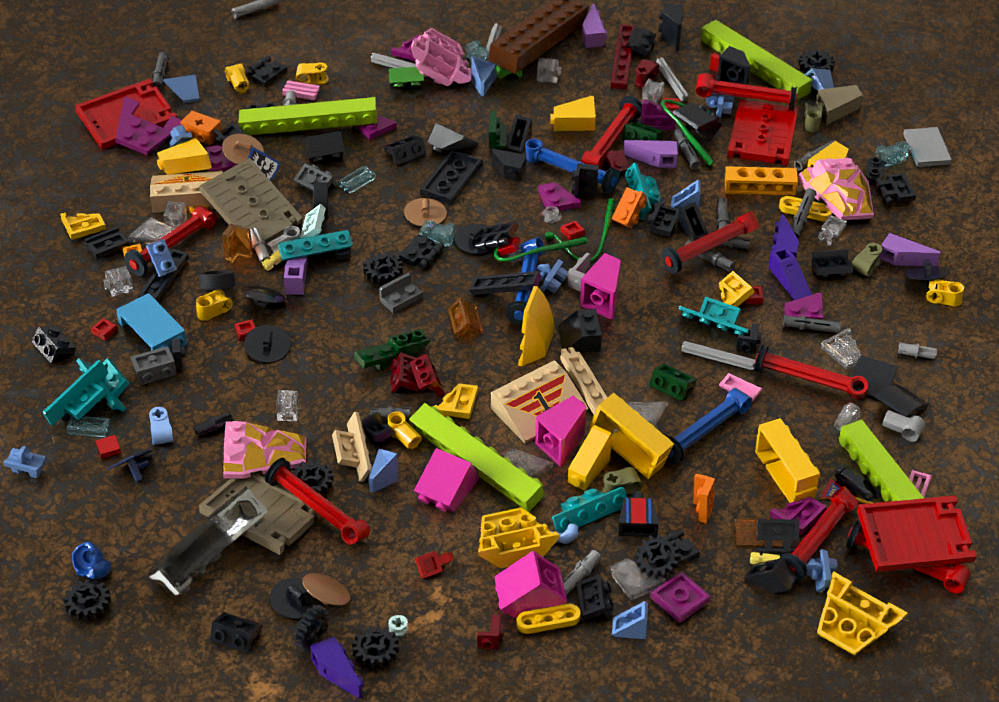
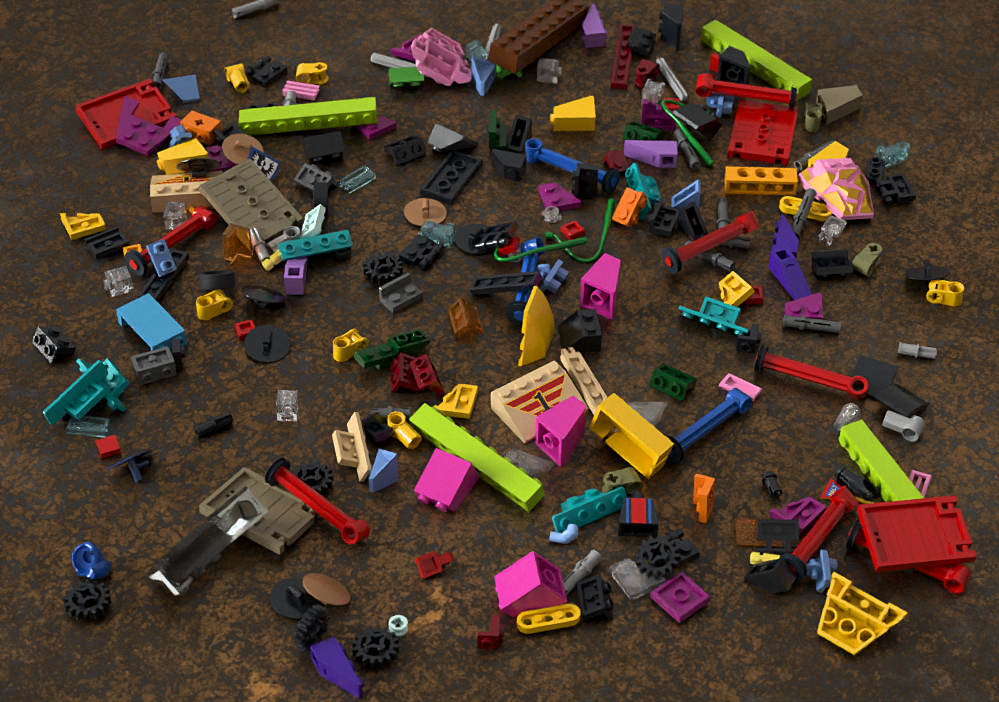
(25, 461): medium blue hips -> none
(104, 329): red tile -> none
(150, 231): clear wing -> none
(160, 426): light blue piece -> none
(198, 167): none -> black shield
(234, 632): black bracket -> none
(257, 447): wedge -> none
(347, 344): none -> yellow piece
(513, 535): yellow wedge -> none
(577, 272): light grey bracket -> none
(590, 458): yellow slope -> none
(630, 109): red piece -> none
(631, 622): medium blue slope -> none
(718, 355): light grey axle -> none
(770, 480): none -> black pin
(794, 470): yellow piece -> none
(816, 60): black gear -> none
(820, 78): medium blue slope -> none
(842, 348): clear wing -> none
(906, 252): medium lavender slope -> none
(927, 147): light grey tile -> none

